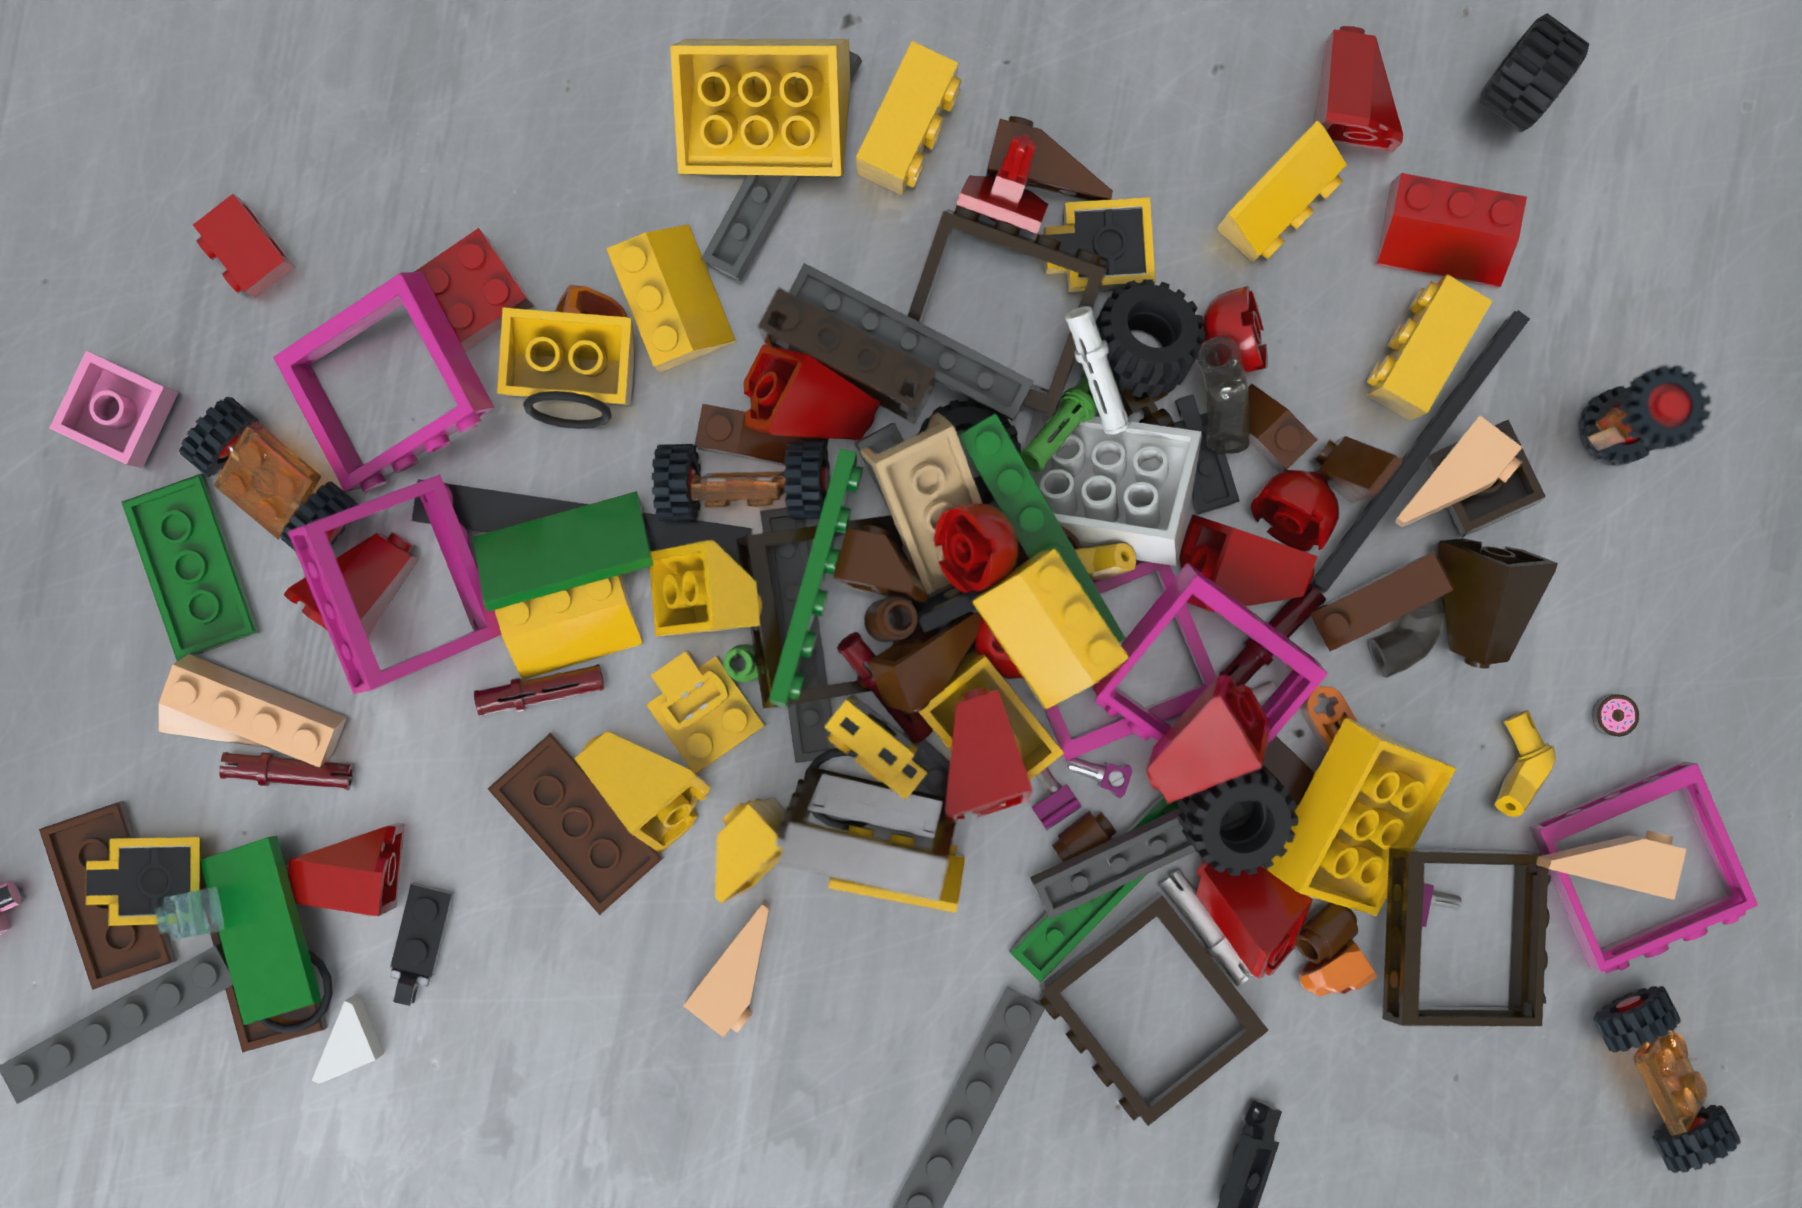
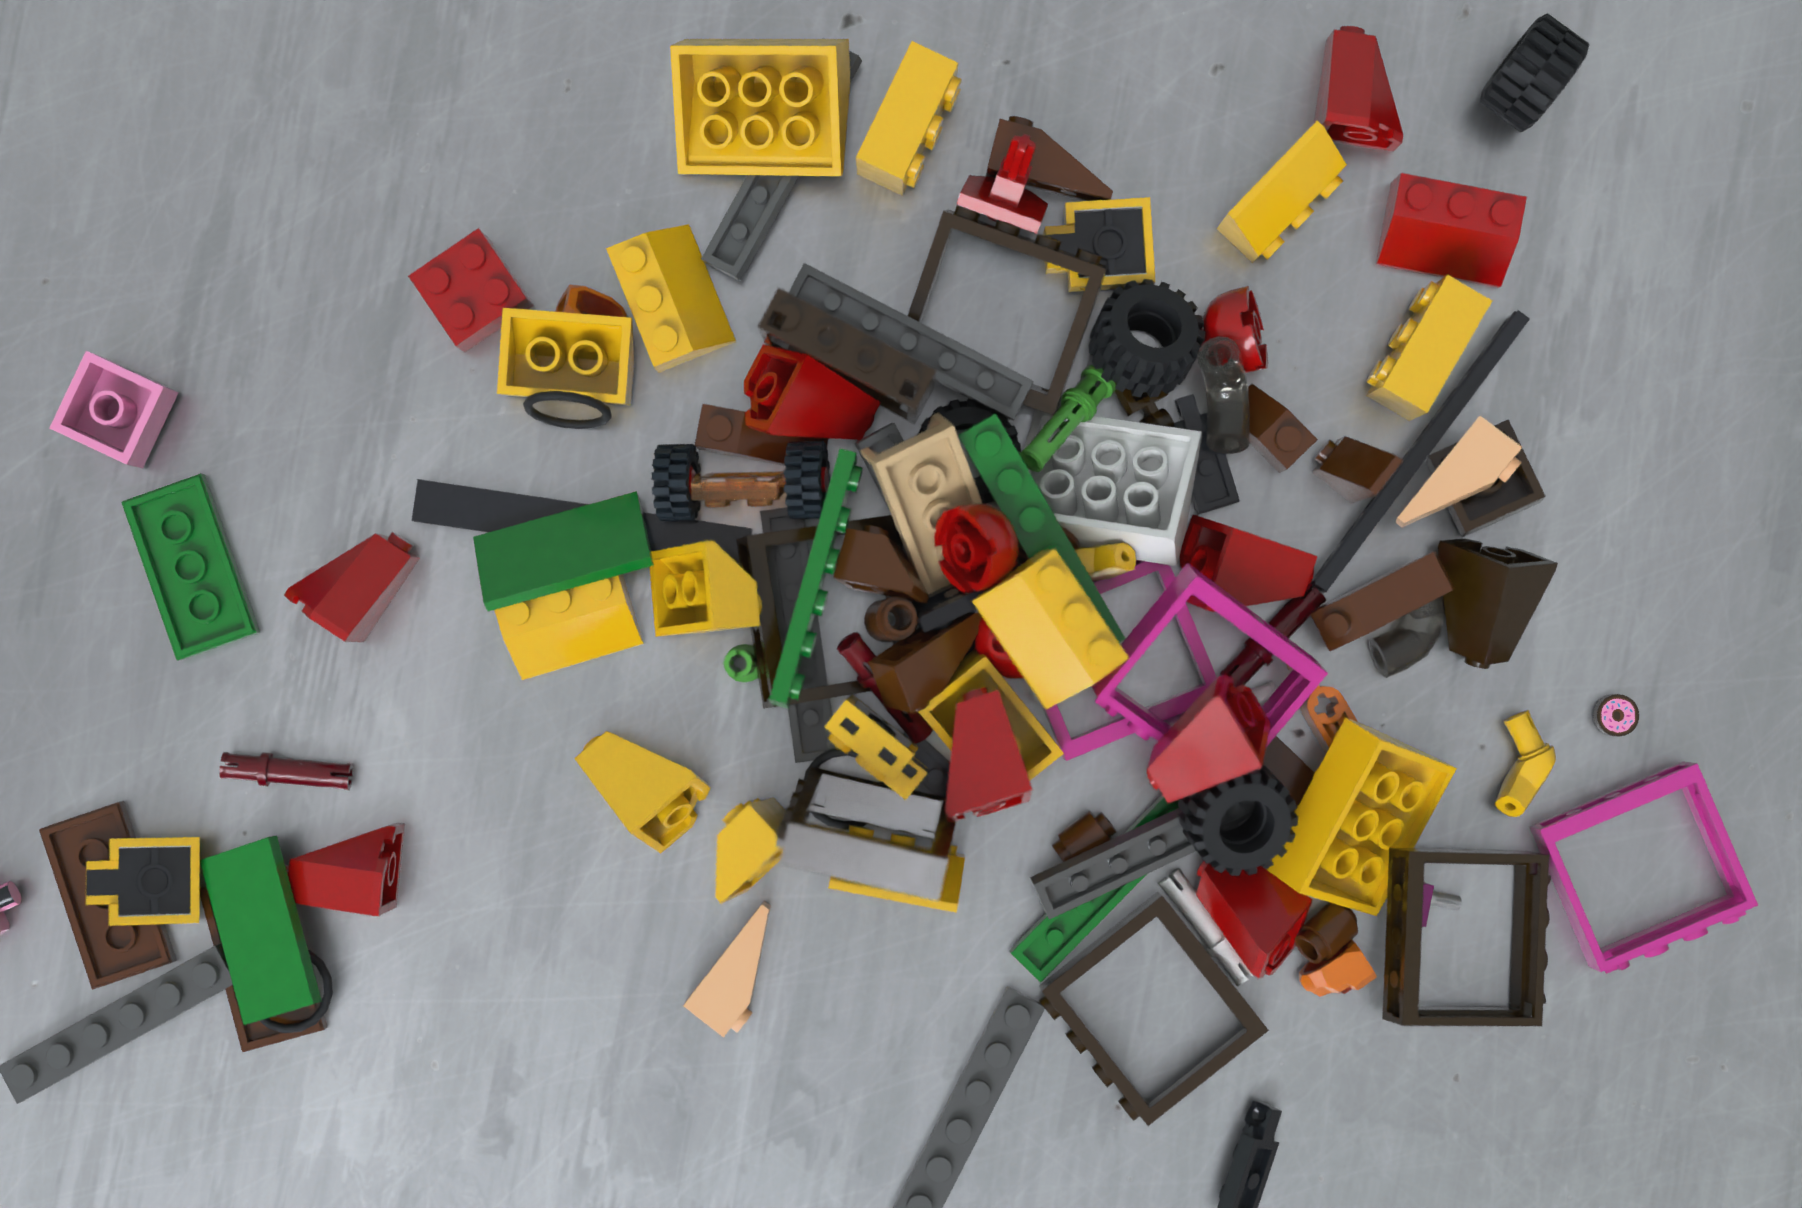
(190, 914): clear light blue brick -> none
(232, 708): light nougat wedge -> none
(242, 247): red brick -> none
(261, 472): plate -> none
(338, 607): dark pink window -> none
(350, 1043): white slope -> none
(419, 940): black hinge -> none
(442, 343): dark pink window -> none
(490, 701): dark red pin -> none
(573, 823): reddish brown tile -> none
(702, 709): yellow piece -> none
(1058, 804): magenta piece -> none
(1092, 354): white pin -> none
(1108, 775): piece -> none
(1298, 508): red cylinder -> none
(1627, 862): light nougat slope -> none
(1652, 414): black plate -> none
(1690, 1131): plate -> none

